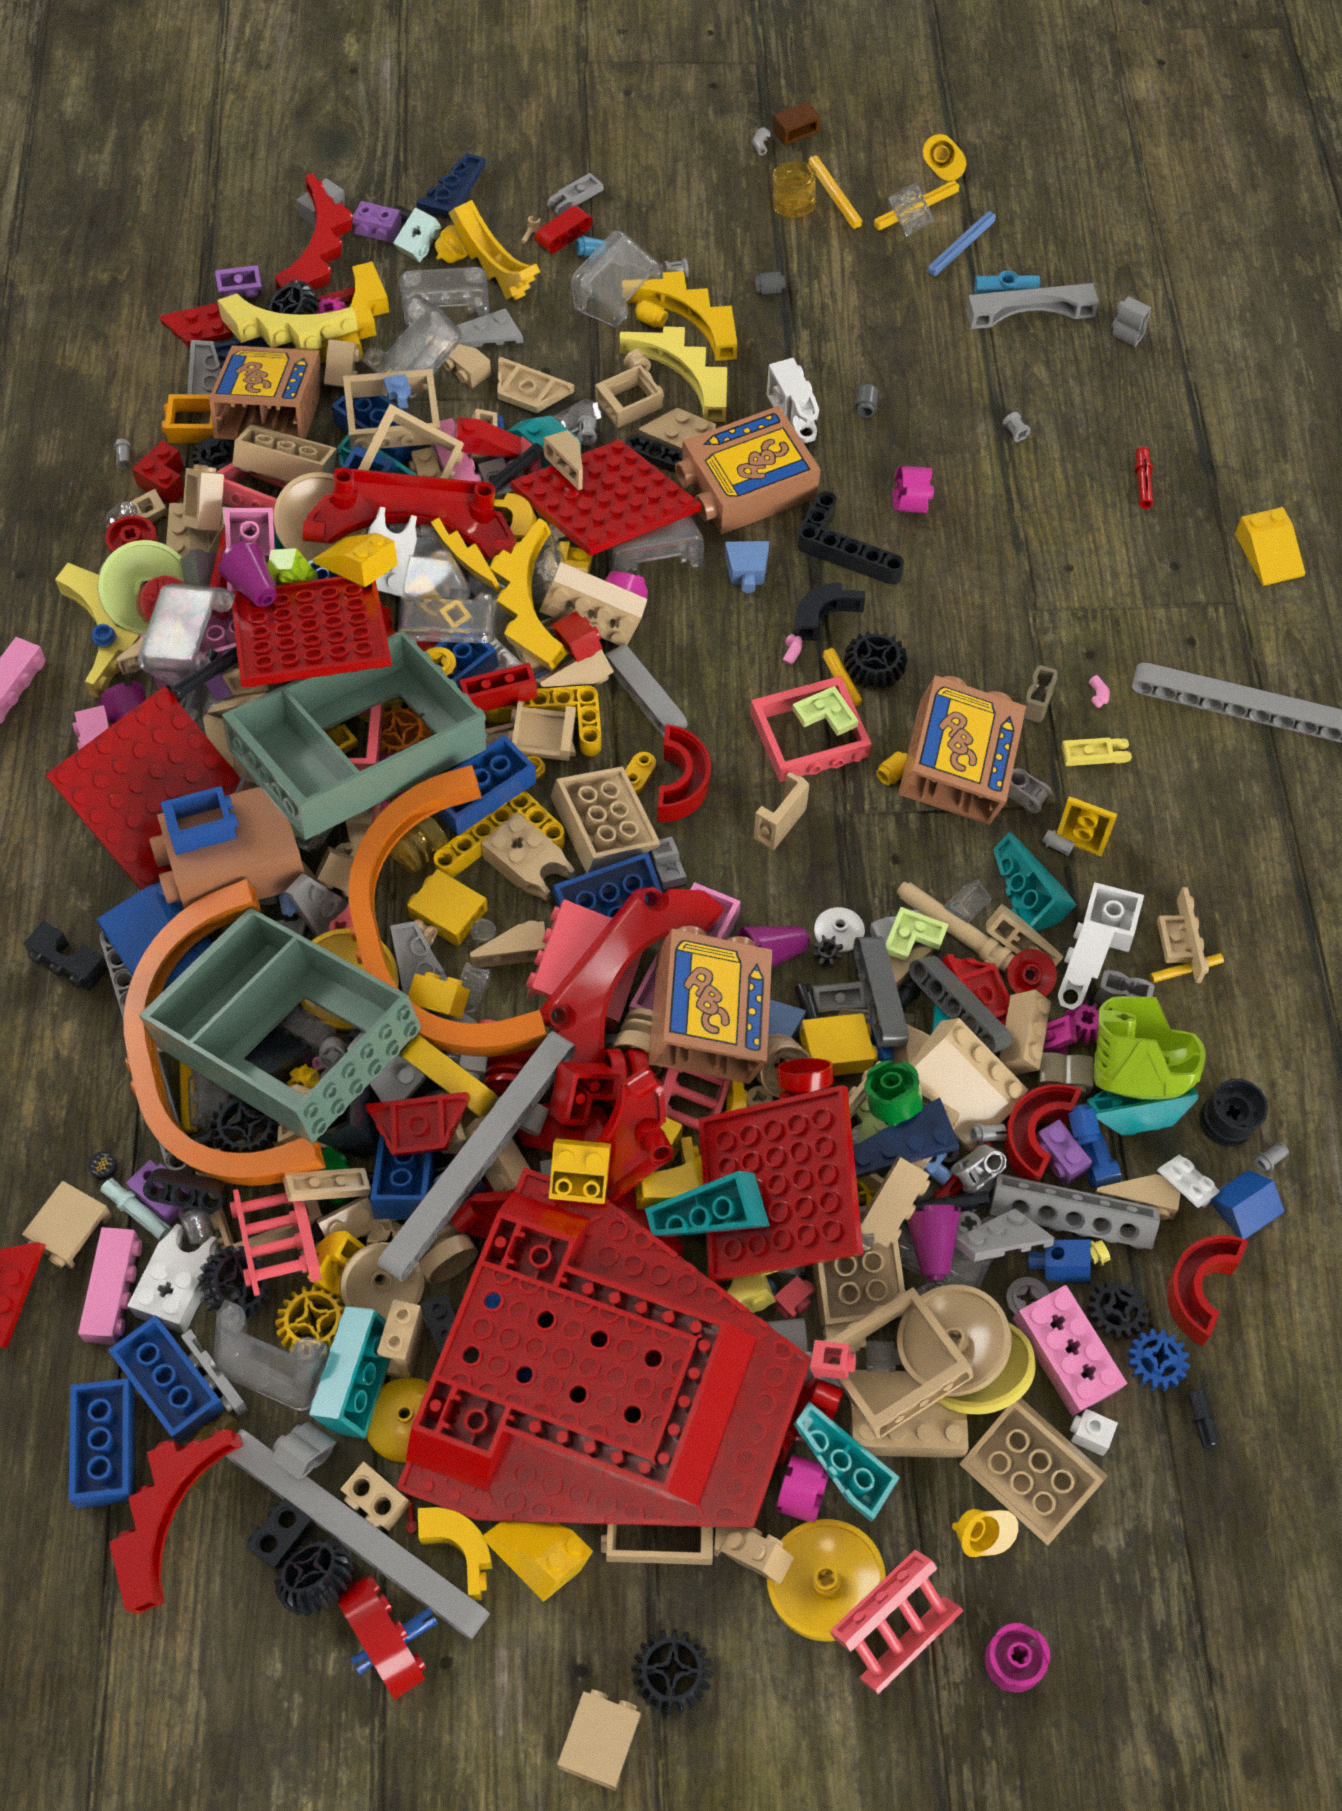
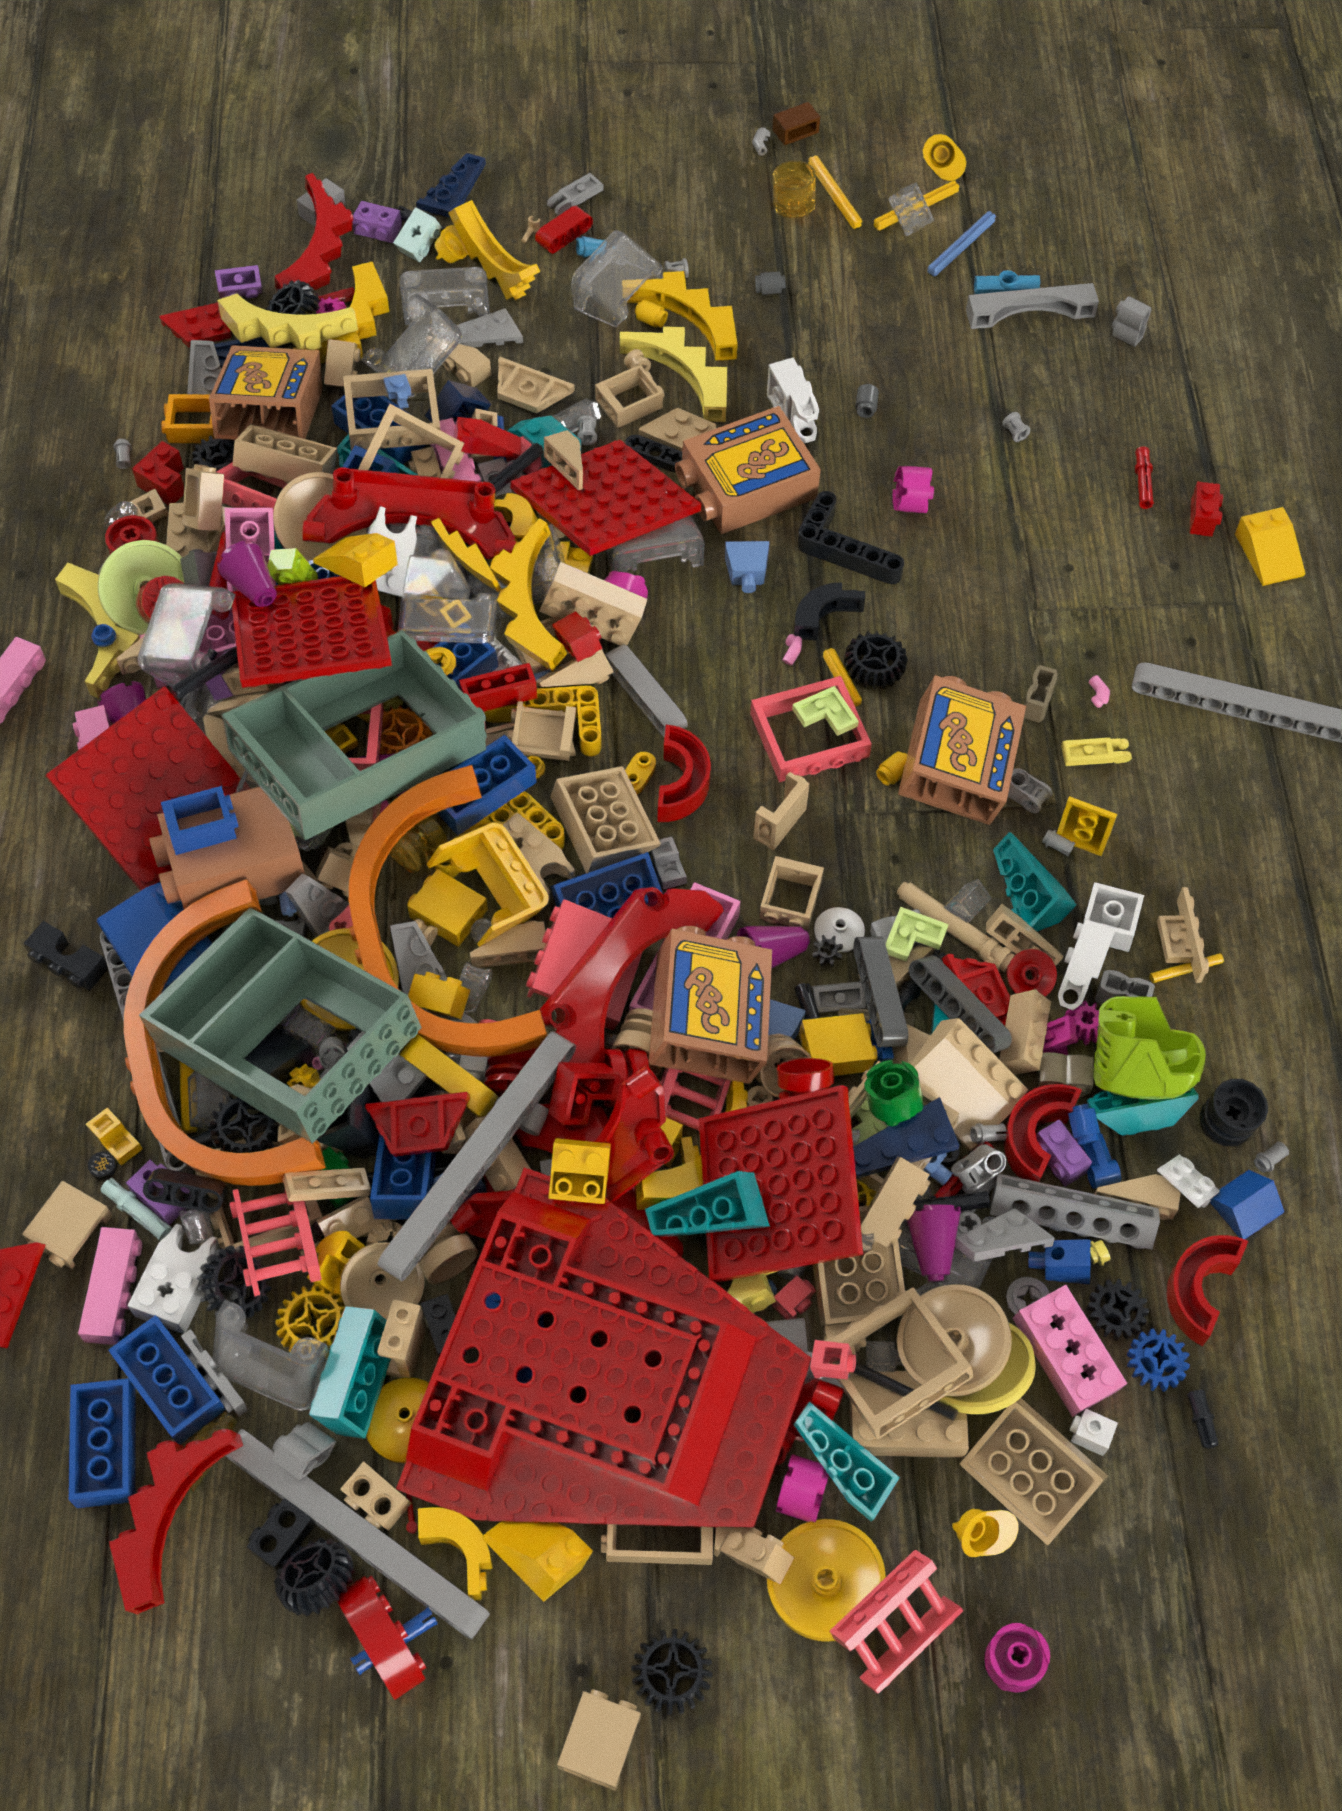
(114, 1136): none -> yellow slope
(458, 401): none -> dark blue brick
(503, 871): none -> yellow windscreen
(794, 872): none -> tan window
(901, 1389): none -> black bar
(1205, 509): none -> red brick

